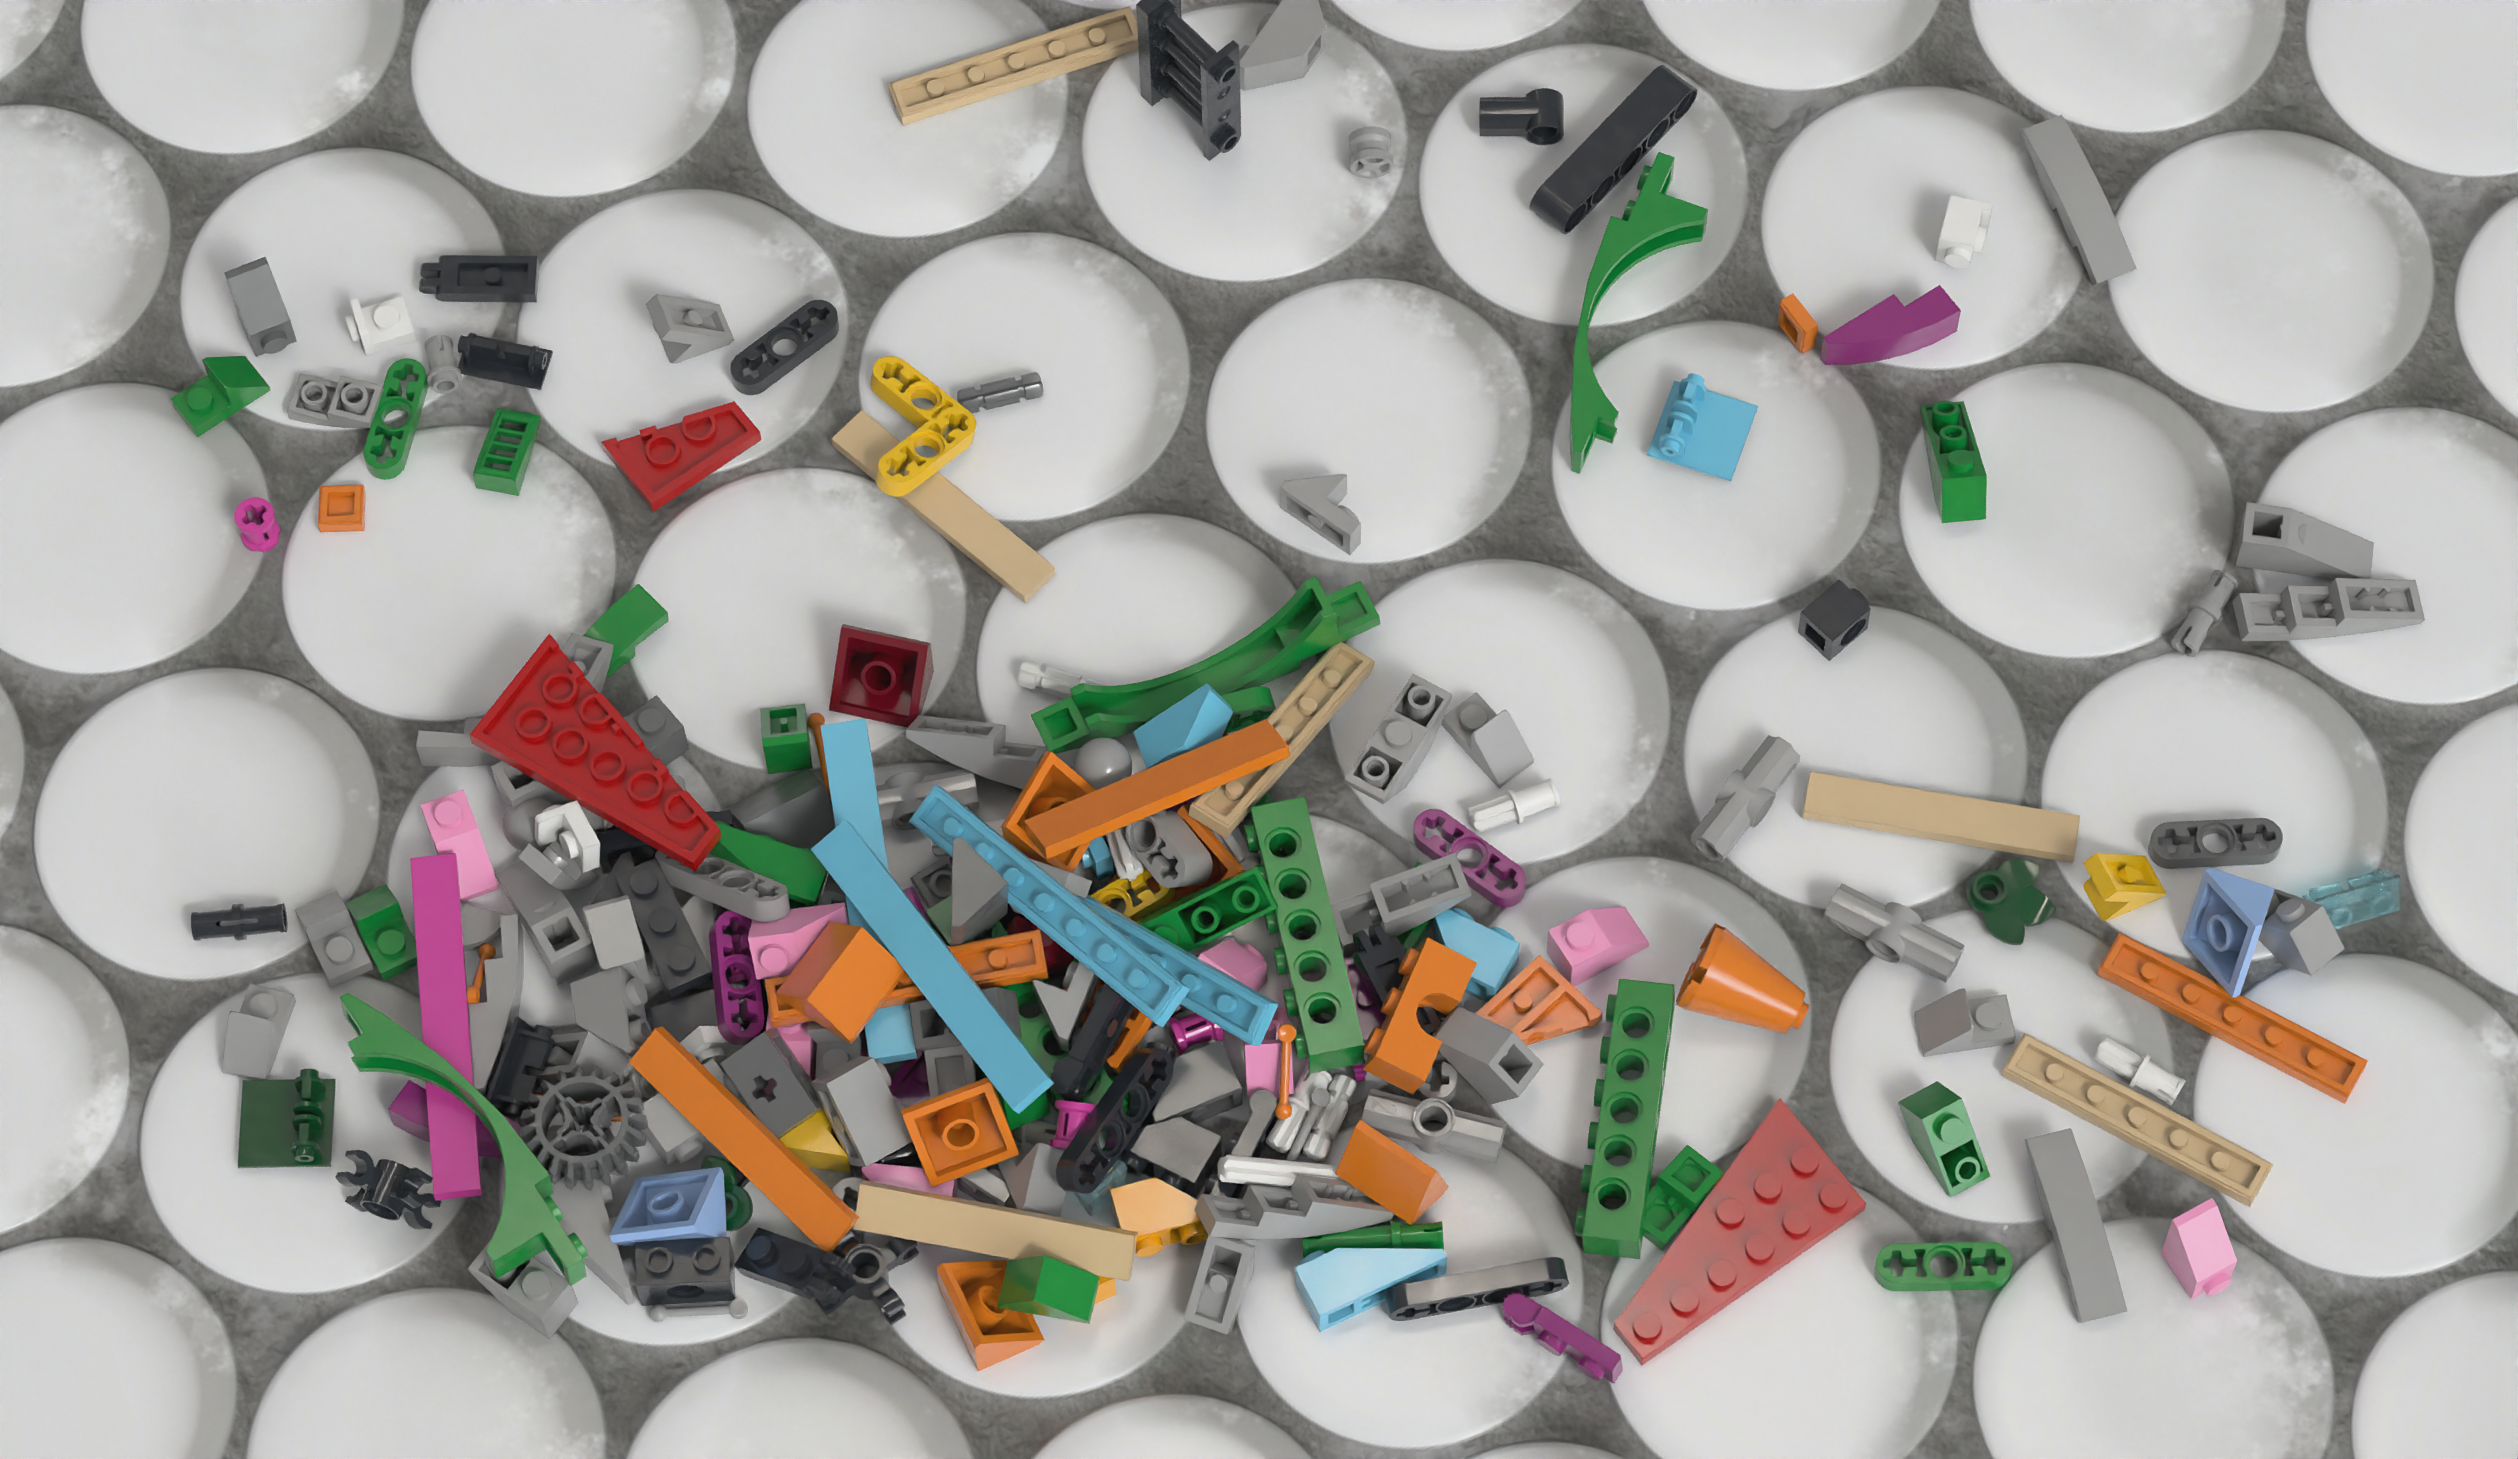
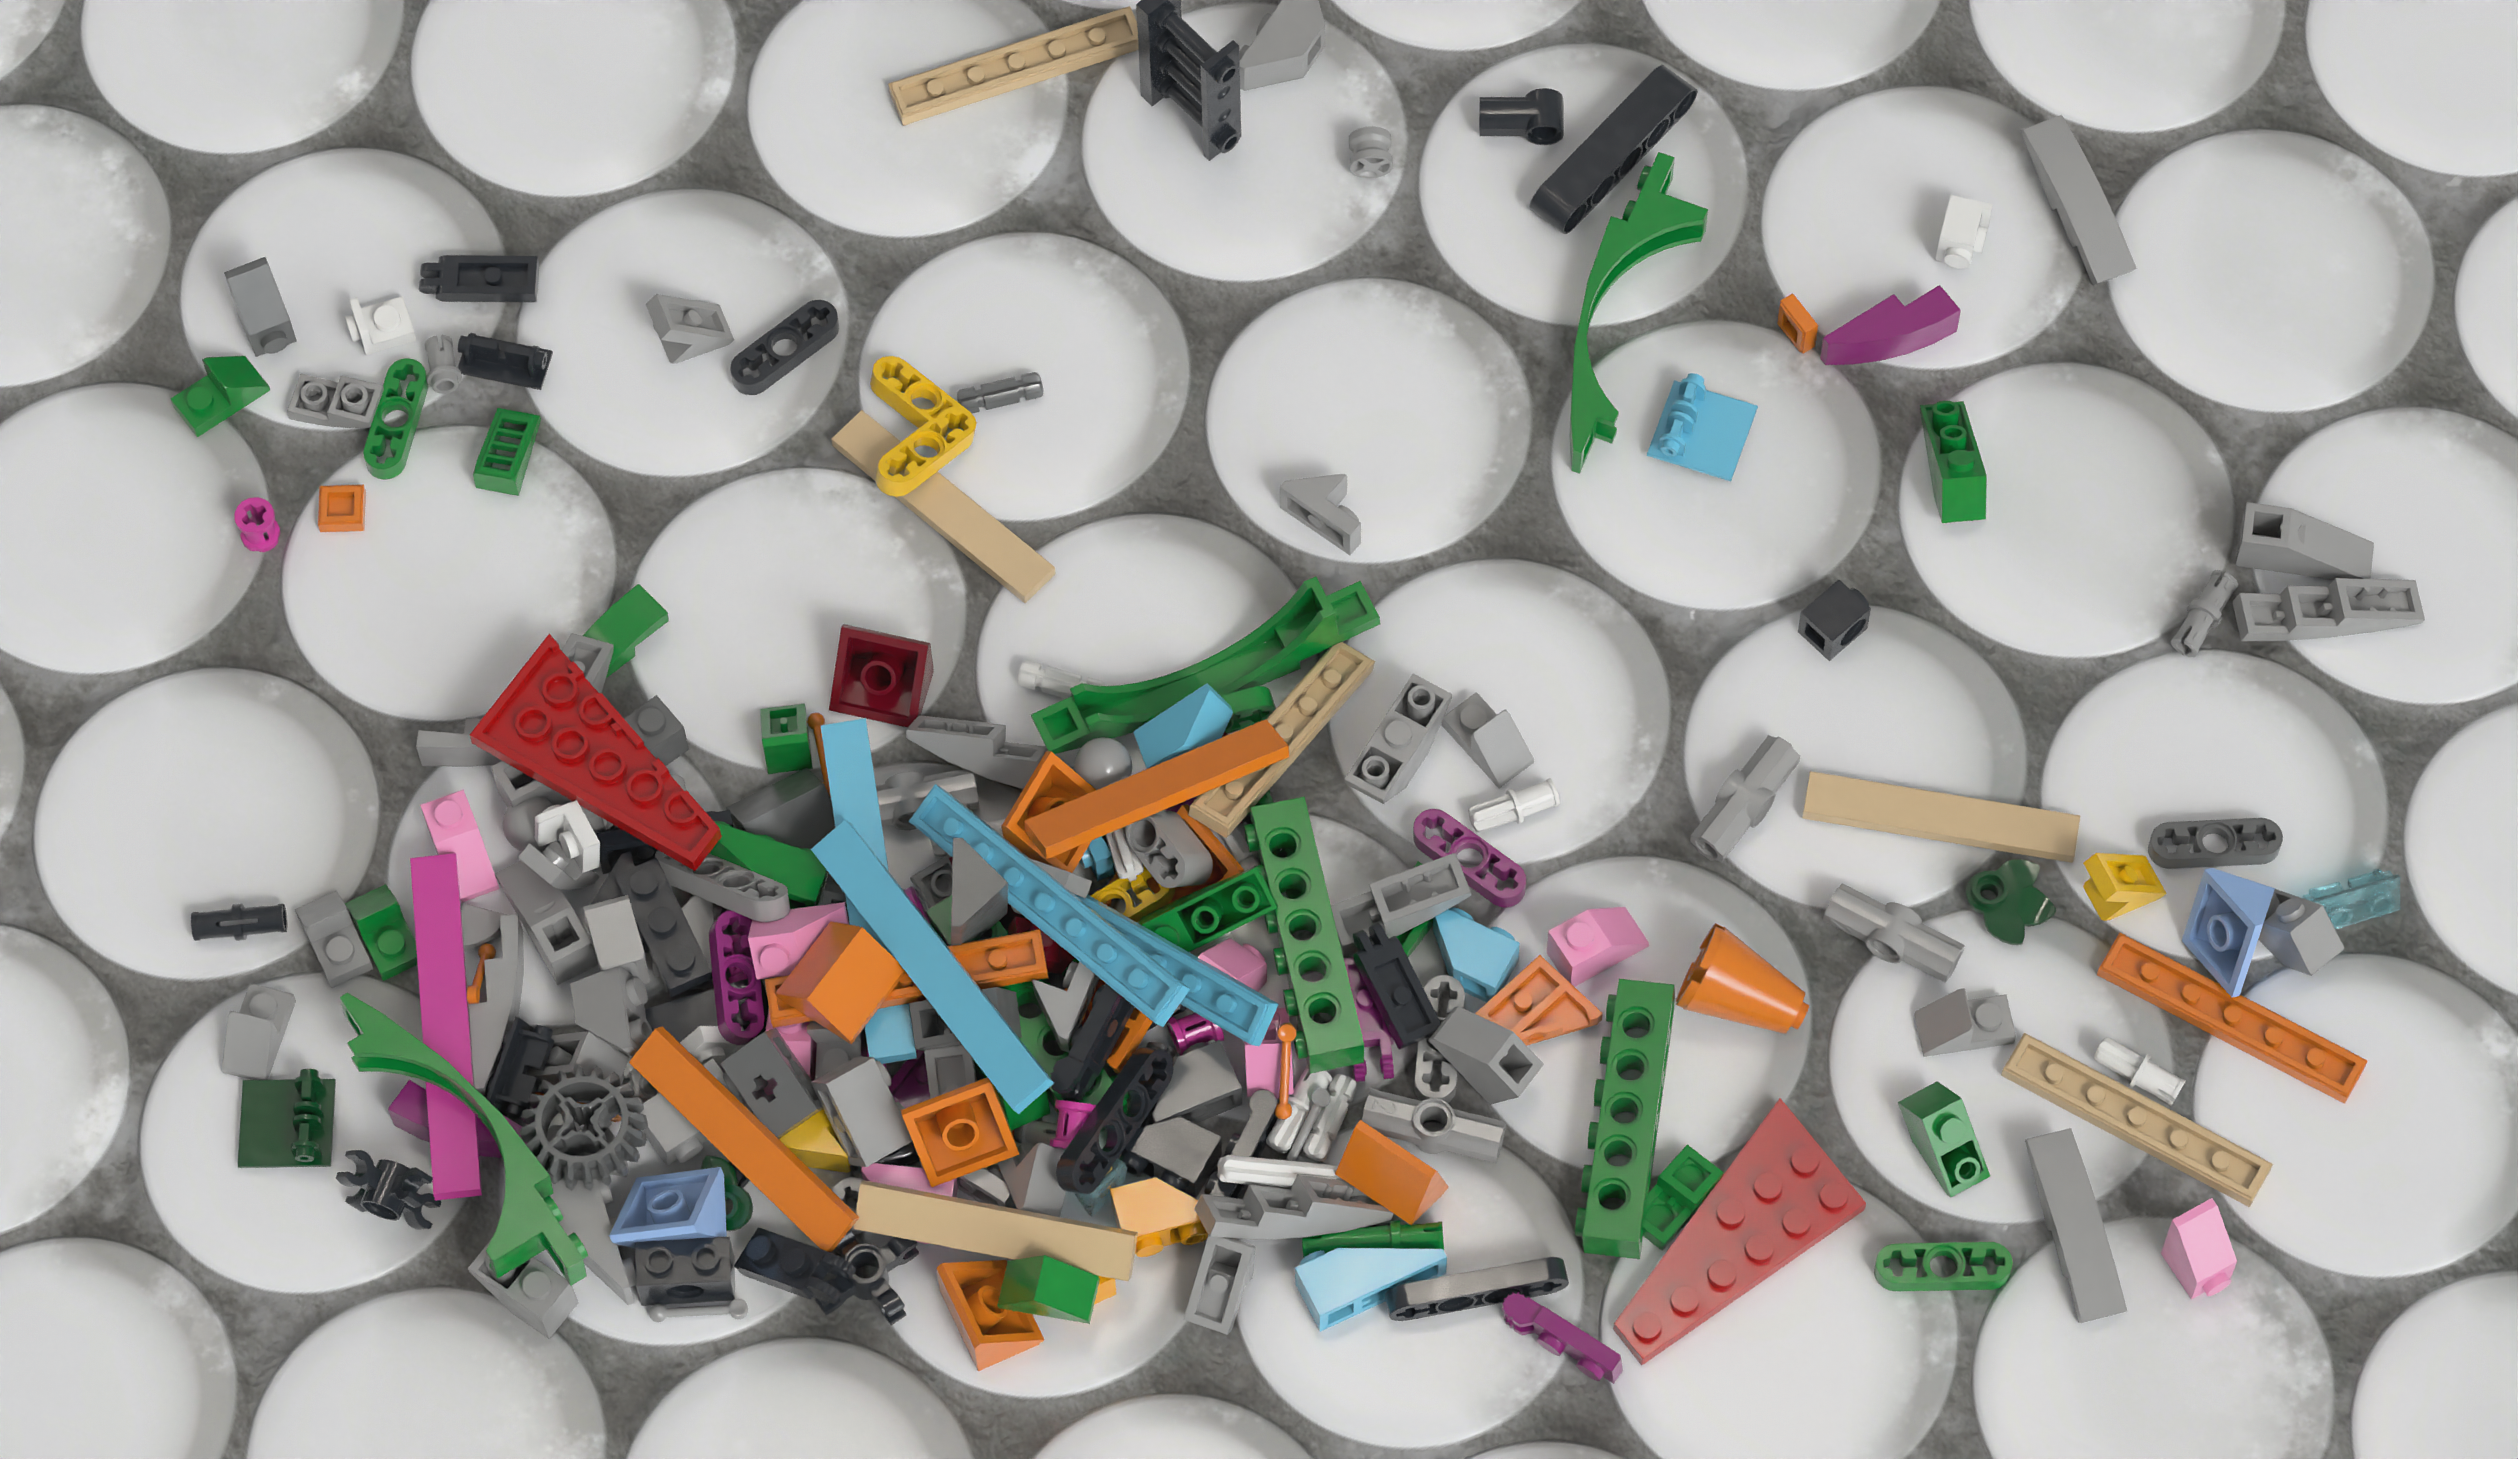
(678, 456): red wing -> none
(1401, 1048): orange arch -> none

